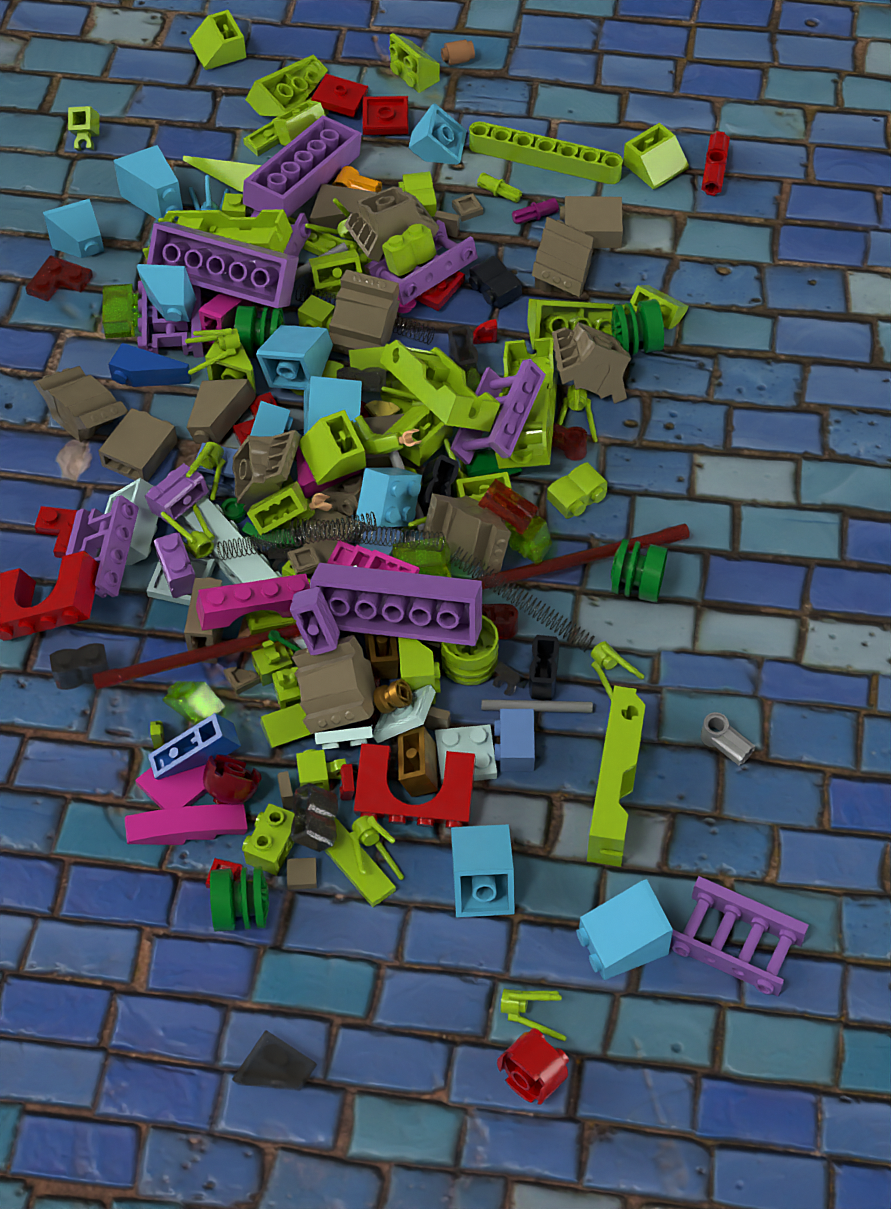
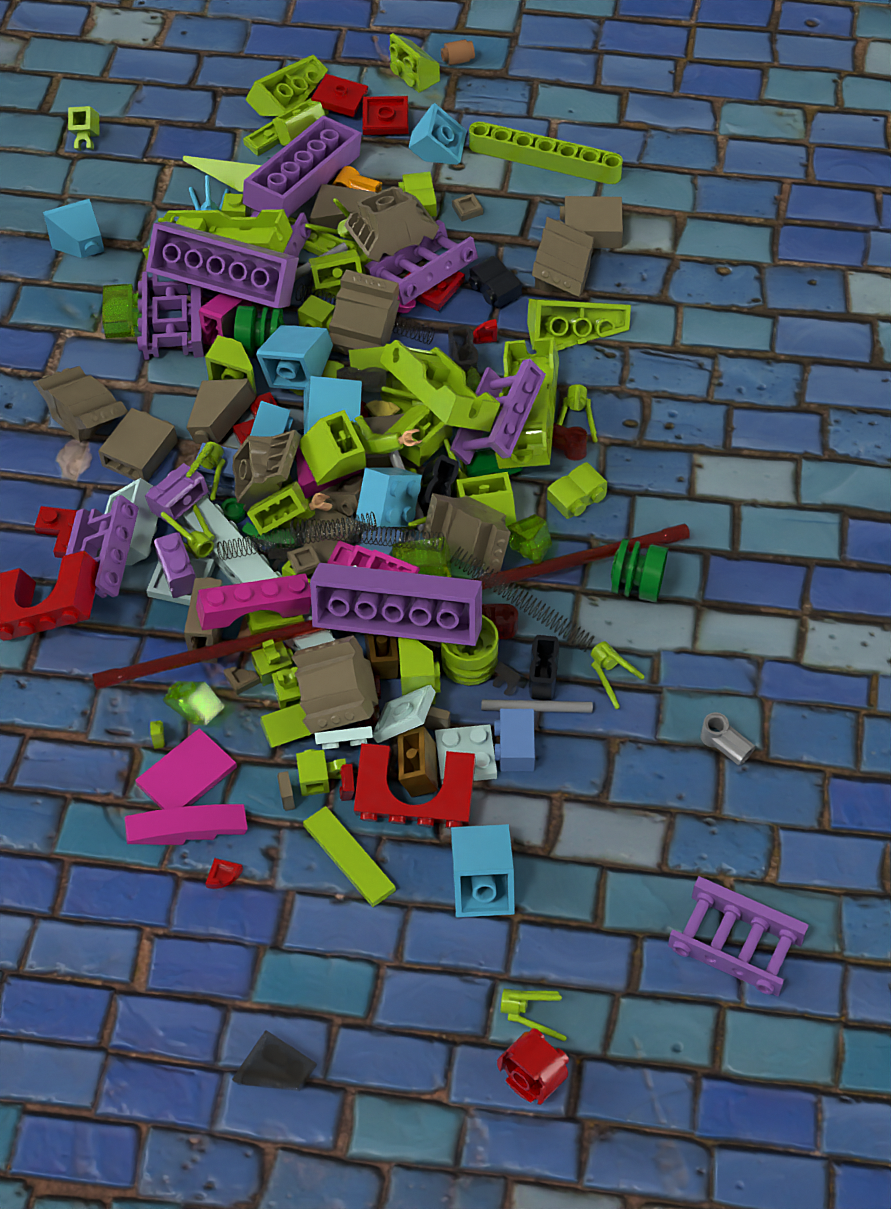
(56, 273): clear red plate -> none
(75, 667): clear smoke brick -> none
(144, 368): blue slope -> none
(148, 182): medium azure slope -> none
(169, 290): medium azure slope -> none
(194, 746): blue slope -> none
(218, 41): lime slope -> none
(227, 339): lime plant -> none
(229, 780): dark red cylinder -> none
(238, 899): green wheel -> none
(270, 840): lime brick -> none
(275, 636): green hinge -> none
(301, 873): dark tan tile -> none
(314, 817): clear smoke brick -> none
(315, 621): medium lavender brick -> none
(367, 831): lime plant -> none
(395, 695): pearl gold wheel -> none
(409, 249): lime brick -> none
(451, 222): dark tan tile -> none
(499, 187): lime axle -> none
(508, 505): clear red plate -> none
(535, 211): magenta axle -> none
(591, 360): dark tan slope -> none
(616, 777): lime piece -> none
(625, 931): medium azure slope -> none
(640, 327): green wheel -> none
(655, 156): lime slope -> none
(671, 309): lime brick -> none
(715, 163): red piece -> none

